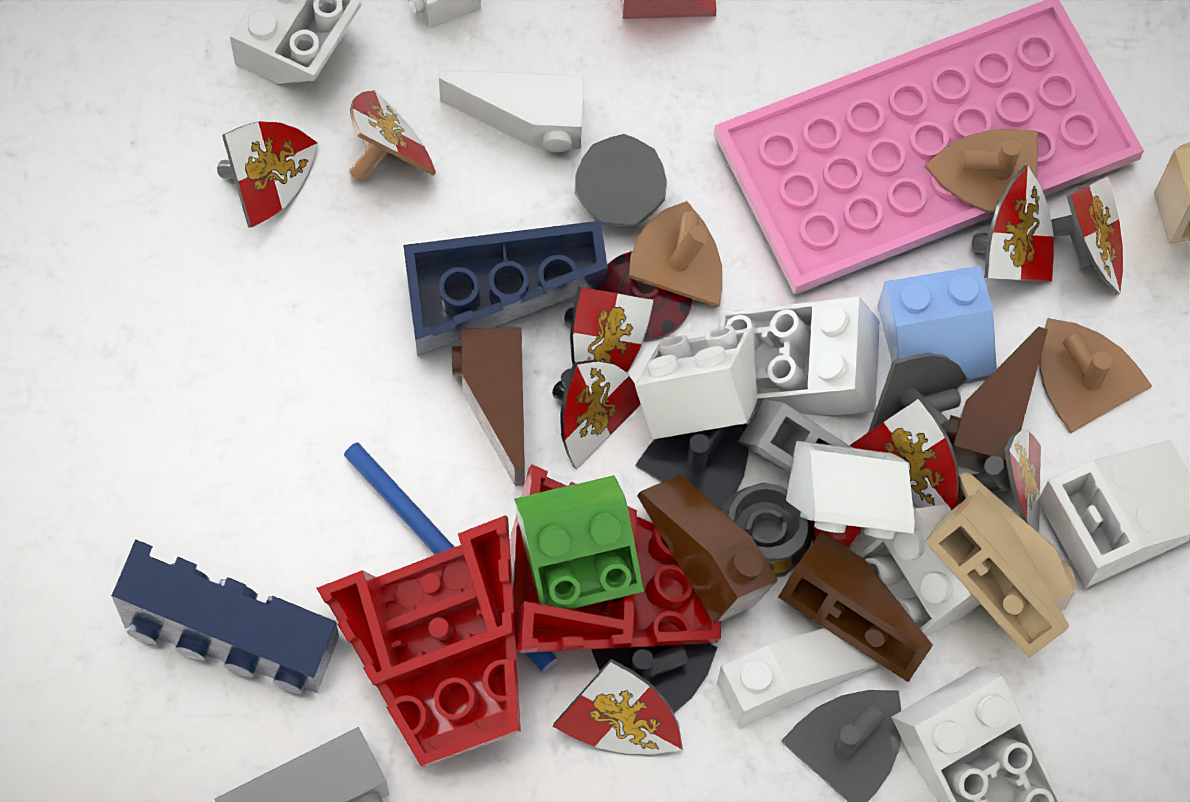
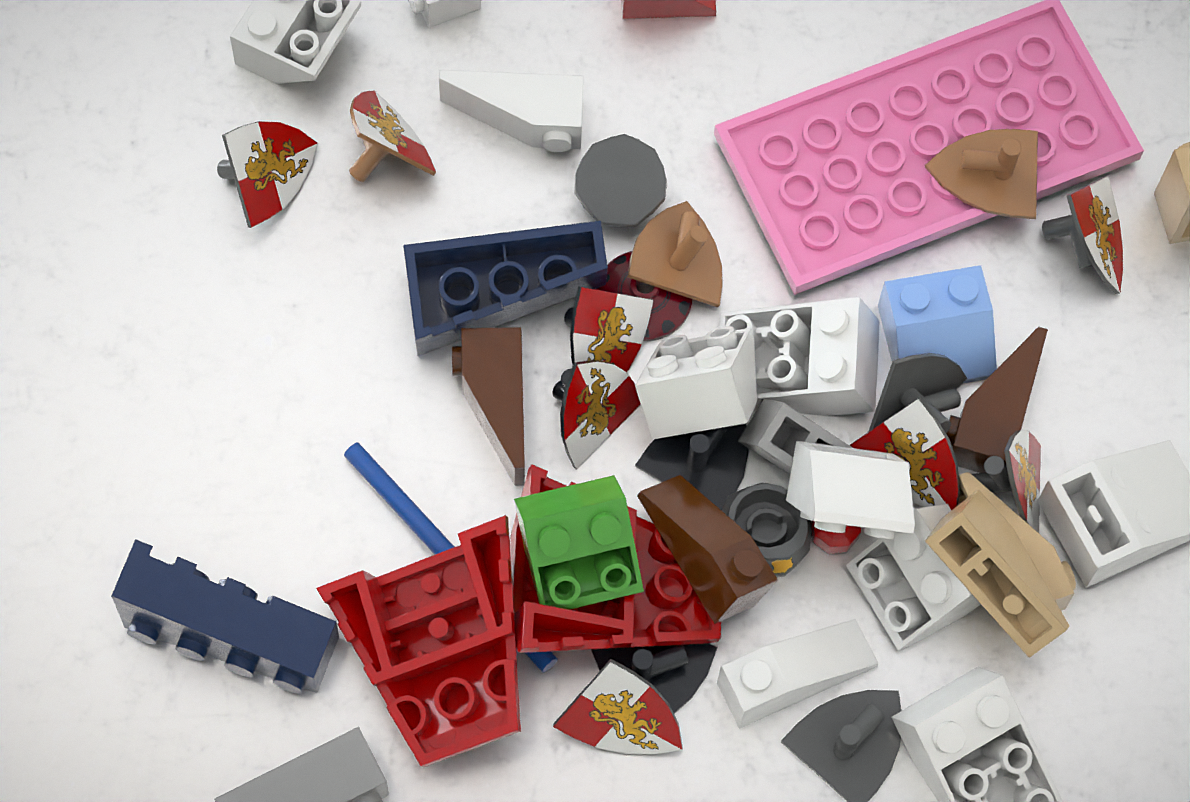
(854, 604): reddish brown slope -> none
(1020, 233): shield -> none
(1086, 373): medium nougat shield -> none

